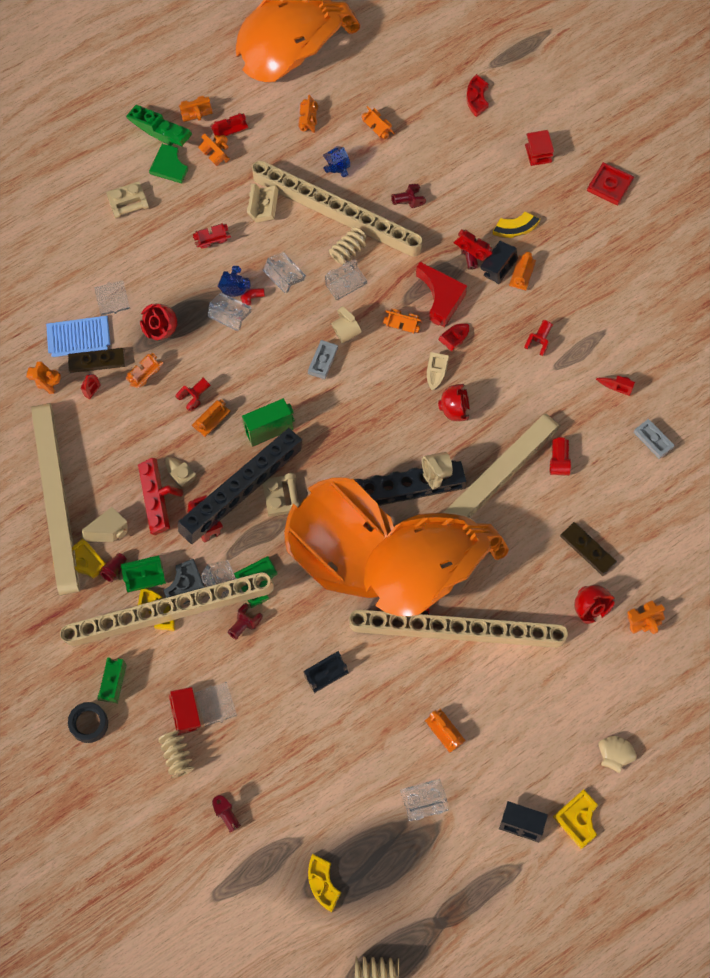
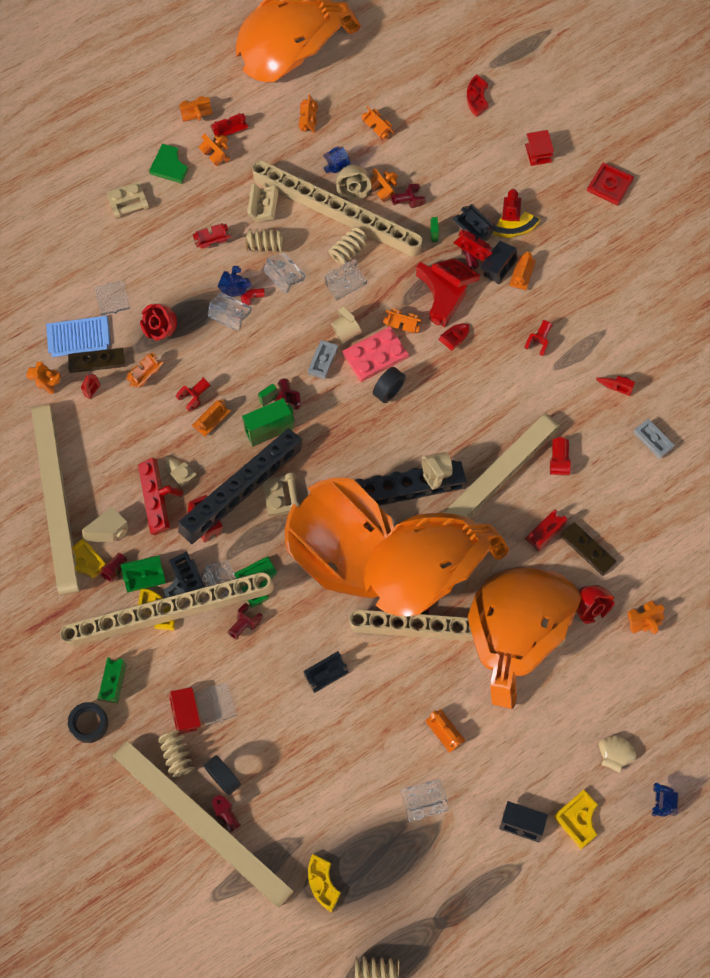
(157, 127): green slope -> none
(184, 556): none -> black slope
(203, 824): none -> tan beam
(222, 775): none -> black tyre
(264, 240): none -> tan piece
(267, 394): none -> green tile
(290, 396): none -> dark red piece
(353, 183): none -> tan cylinder
(375, 354): none -> coral plate
(377, 180): none -> orange hips
(389, 384): none -> black tyre
(434, 229): none -> green tile
(436, 369): tan plate -> none
(454, 403): red cylinder -> none
(455, 272): none -> red tile
(475, 222): none -> black hinge
(512, 206): none -> red hinge
(513, 637): none -> orange windscreen
(546, 530): none -> red hinge
(666, 801): none -> clear blue piece

